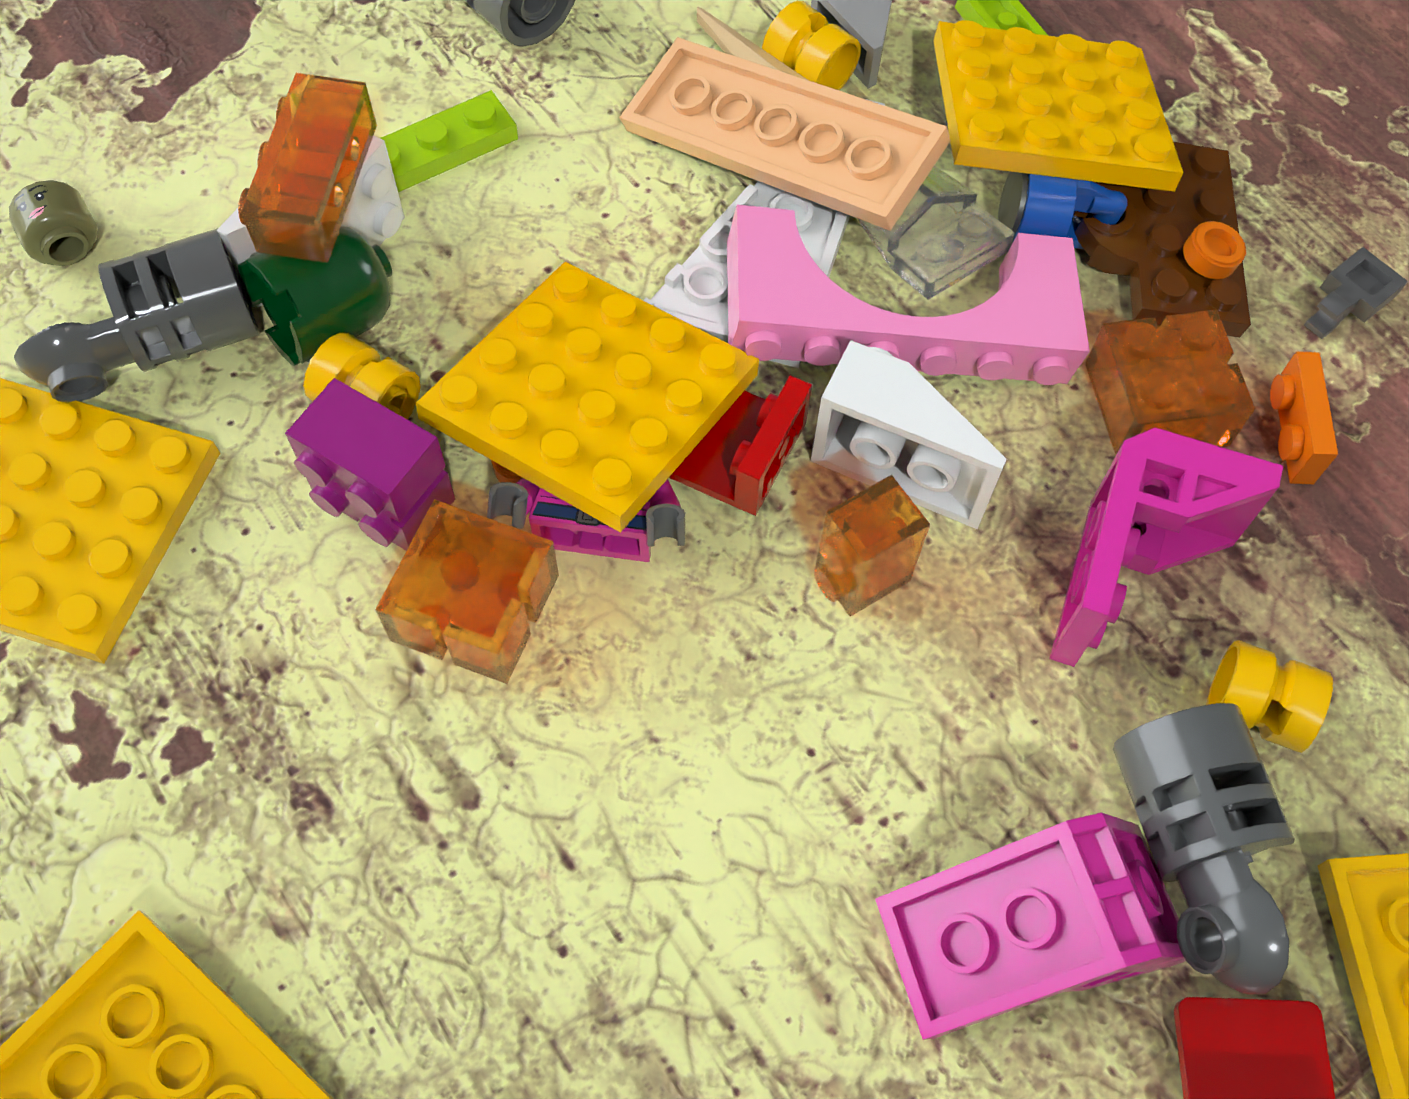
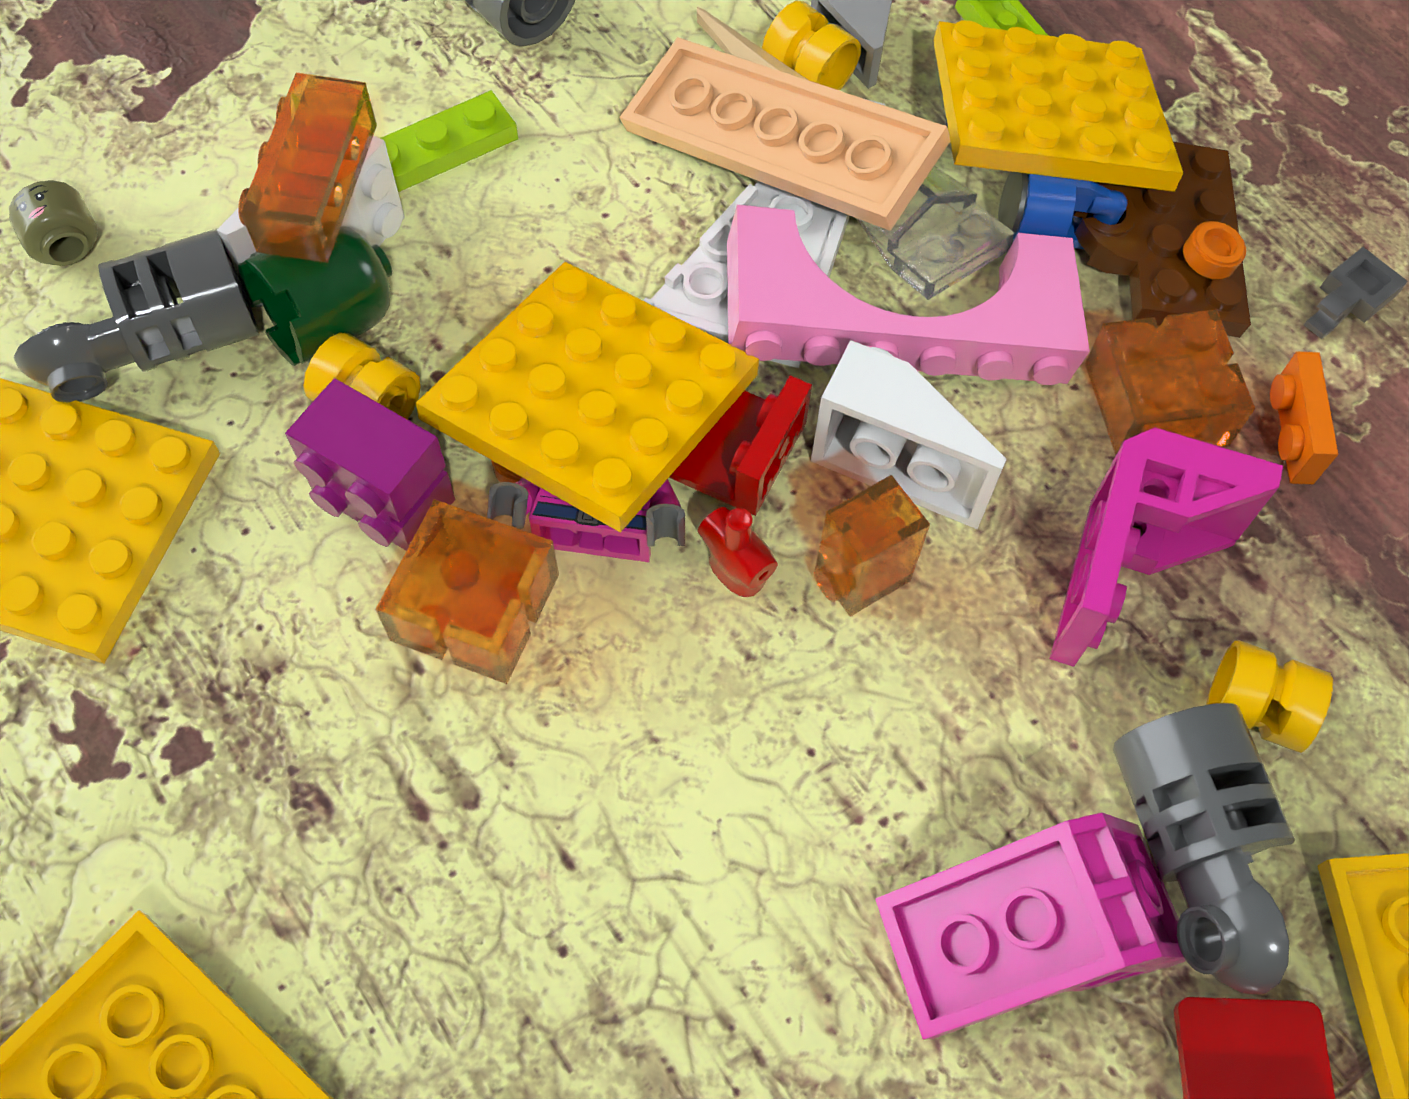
(737, 551): none -> red piece

